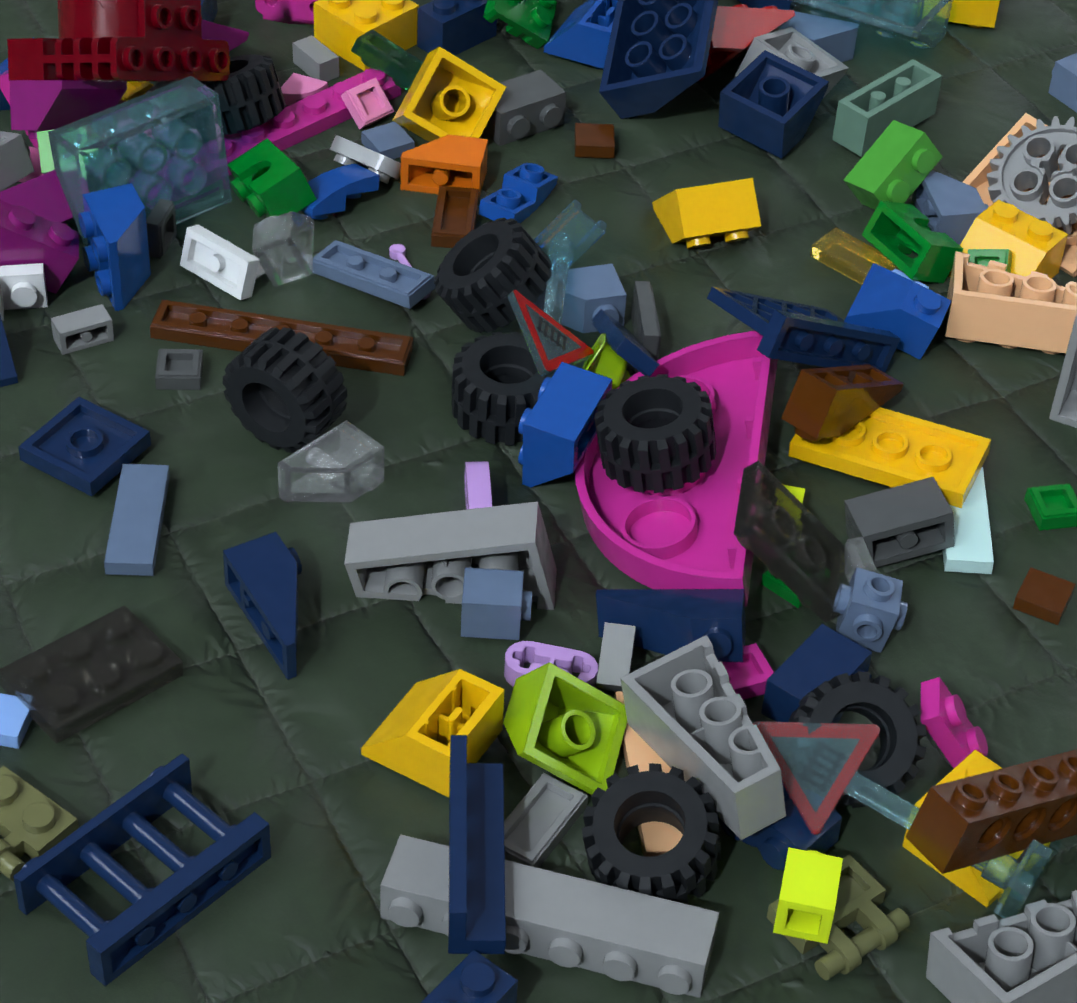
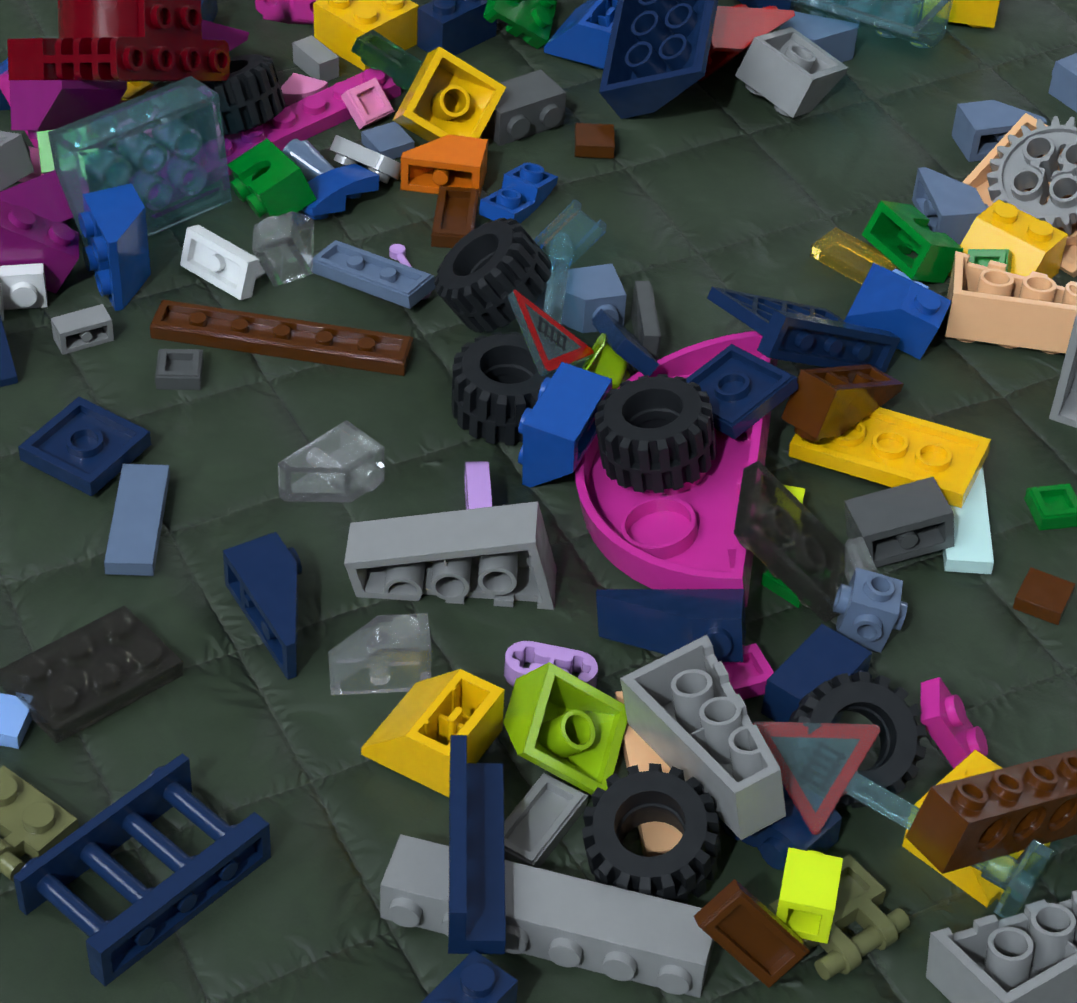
(161, 228): dark grey tile -> none
(285, 389): black tyre -> none
(307, 158): none -> sand blue cone
(382, 656): none -> clear slope
(494, 603): sand blue brick -> none
(615, 655): light grey piece -> none
(709, 212): yellow slope -> none
(742, 389): none -> dark blue tile
(751, 933): none -> reddish brown tile
(771, 103): dark blue slope -> none
(893, 166): bright green brick -> none
(902, 95): sand green brick -> none
(982, 125): none -> sand blue slope

